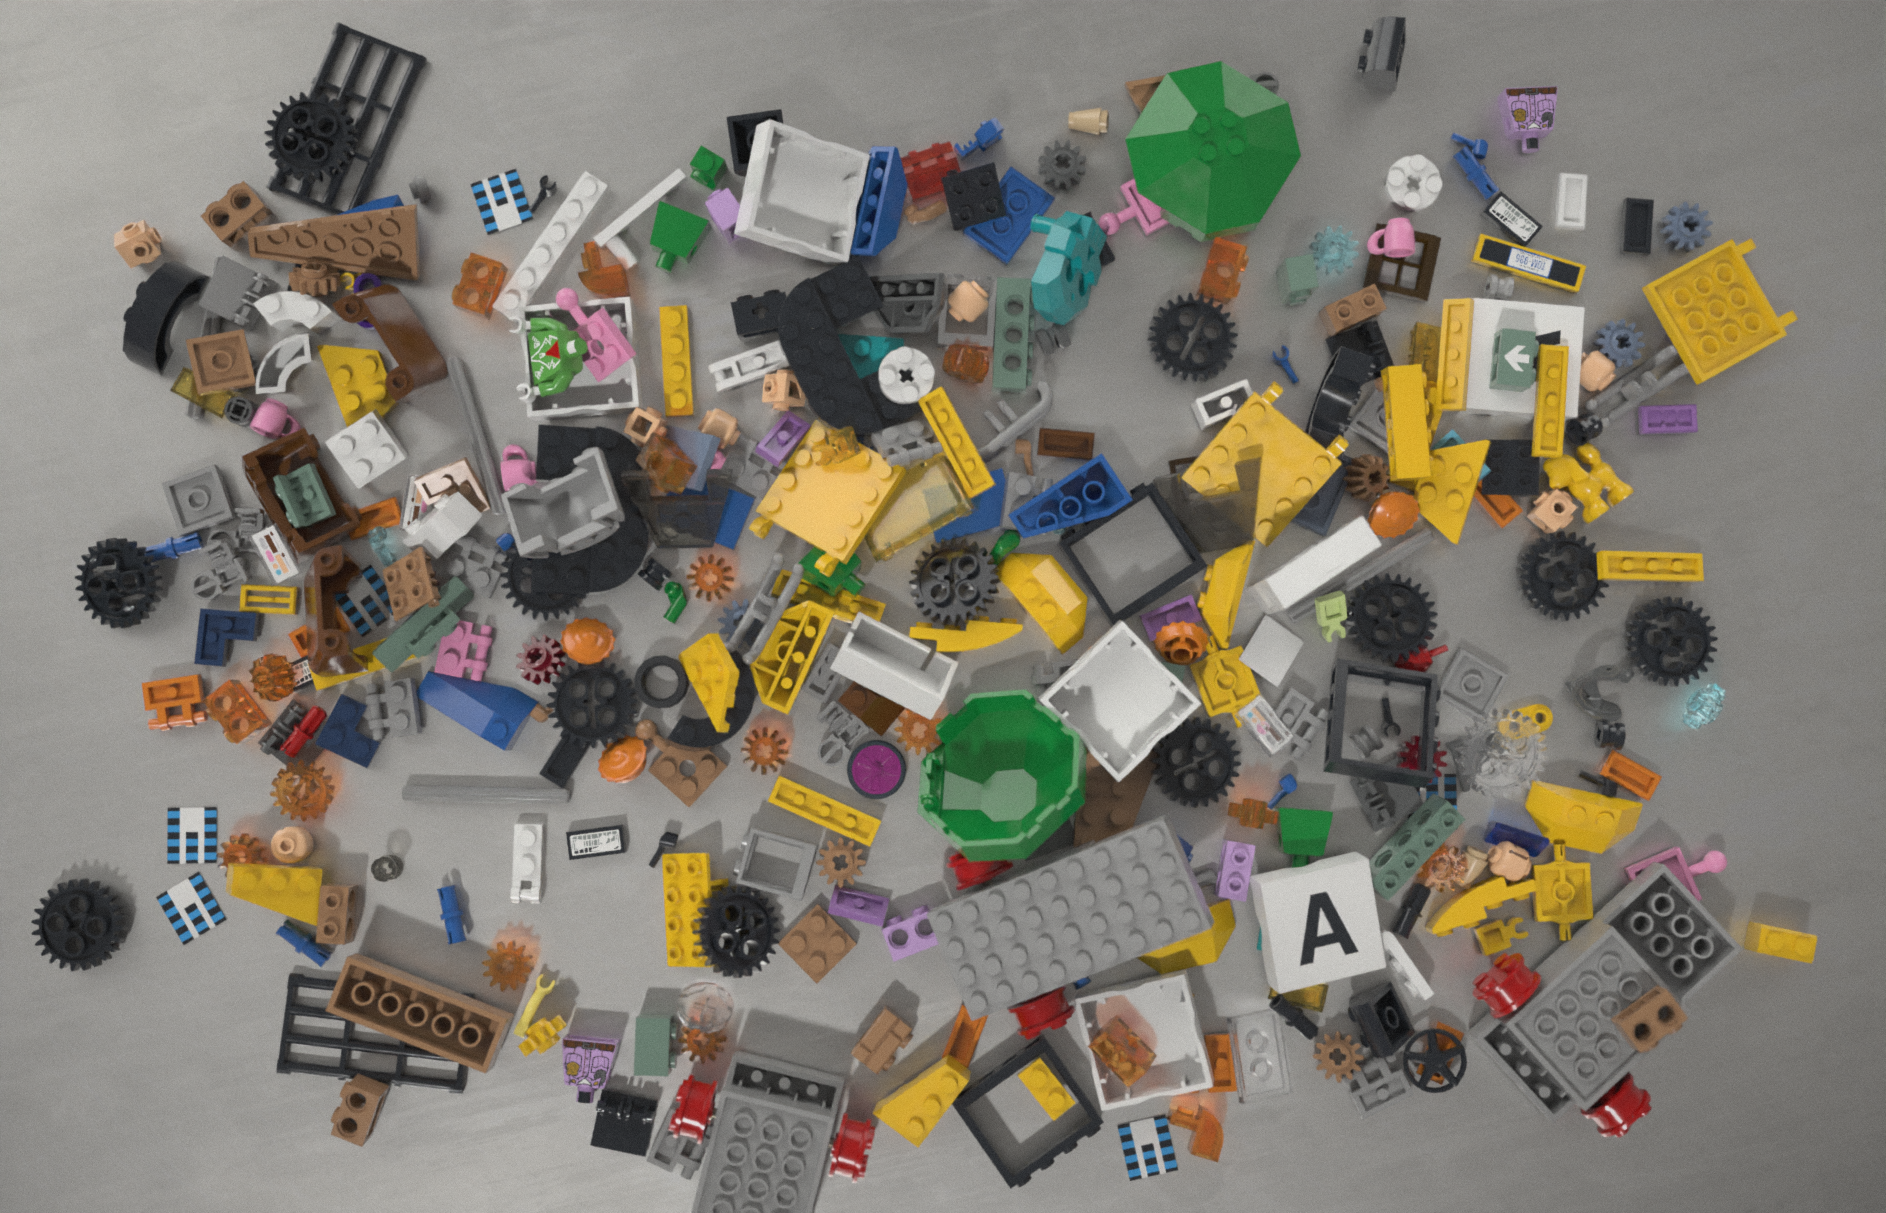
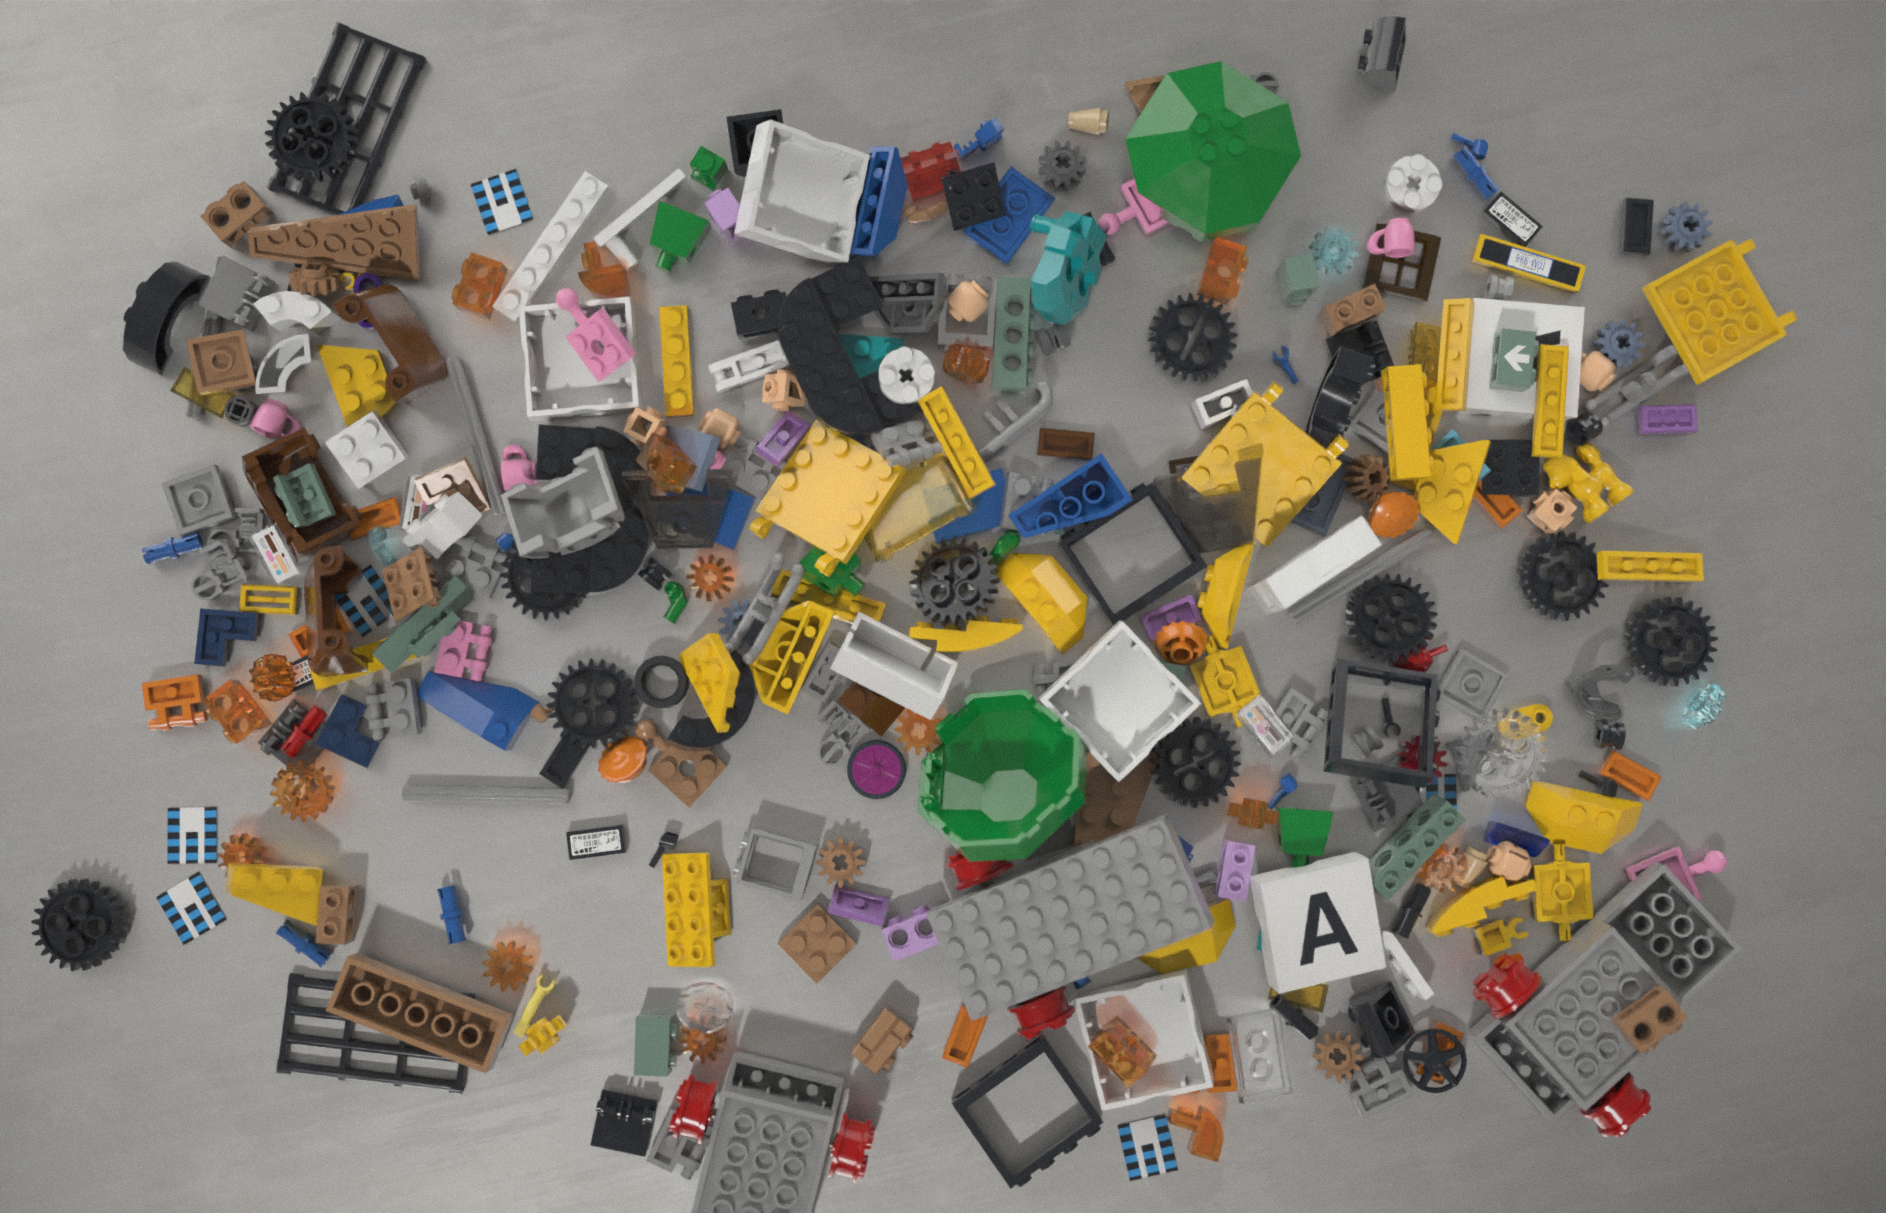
(118, 582): black gear -> none
(138, 243): light nougat brick -> none
(292, 844): light nougat head -> none
(362, 1111): medium nougat brick -> none
(394, 863): clear smoke bush -> none
(527, 862): white plate -> none
(540, 659): gear -> none
(544, 192): black hand -> none
(554, 356): bright green torso -> none
(587, 640): orange piece -> none
(588, 1063): torso -> none
(715, 924): black gear -> none
(767, 741): clear orange gear -> none
(824, 810): yellow plate -> none
(840, 447): clear yellow plate -> none
(924, 1100): yellow wedge -> none
(1023, 446): medium nougat hand -> none
(1046, 1088): yellow plate -> none
(1271, 650): white sticker -> none
(1329, 613): yellowish green plate -> none
(1528, 114): lavender torso -> none
(1571, 201): white tile -> none
(1780, 942): yellow brick -> none

